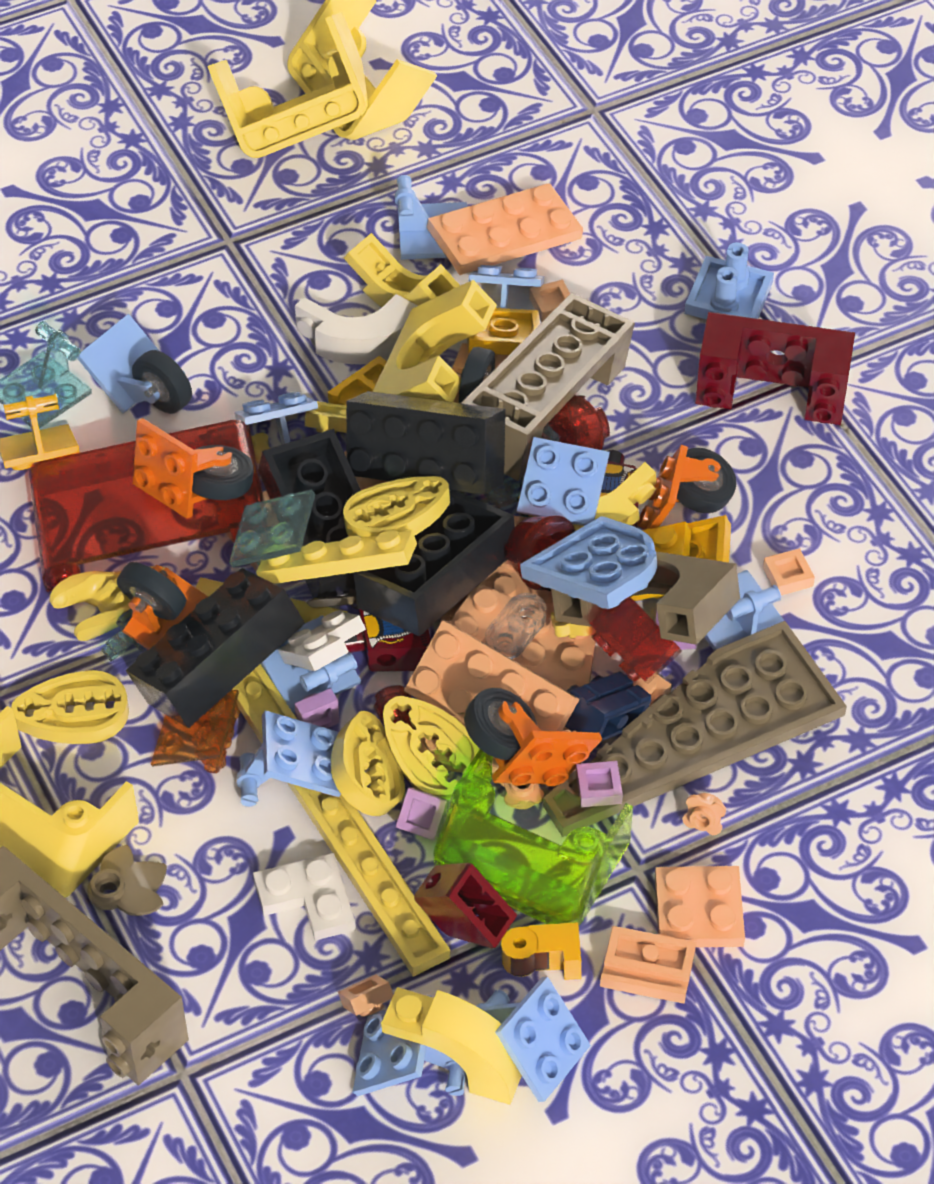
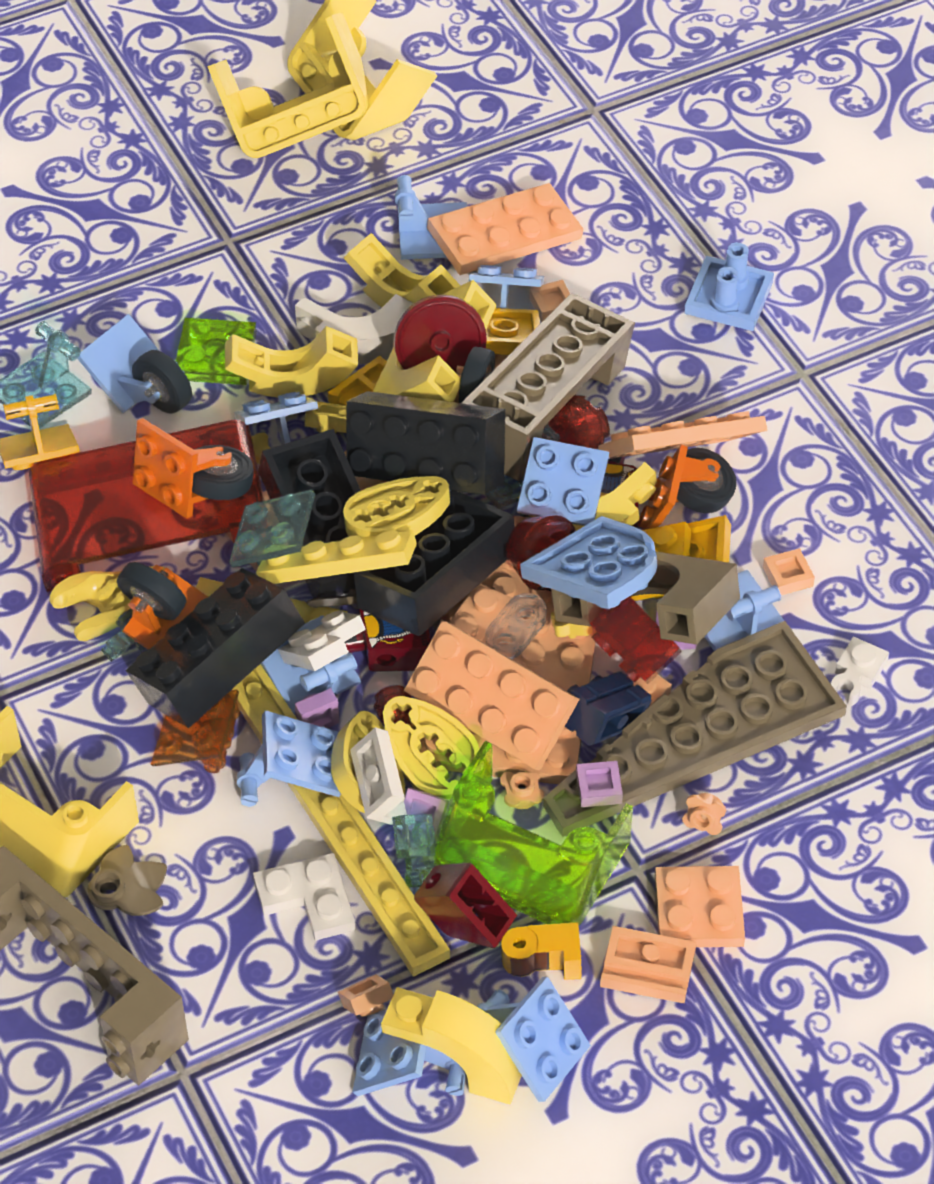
(78, 727): light yellow piece -> none
(203, 349): none -> clear neon green plate
(303, 370): none -> light yellow arch
(378, 777): none -> white panel
(415, 843): none -> clear light blue plate
(438, 327): none -> dark red shield
(525, 754): orange plate -> none
(673, 434): none -> light nougat plate
(742, 349): dark red plate -> none
(858, 666): none -> white plate

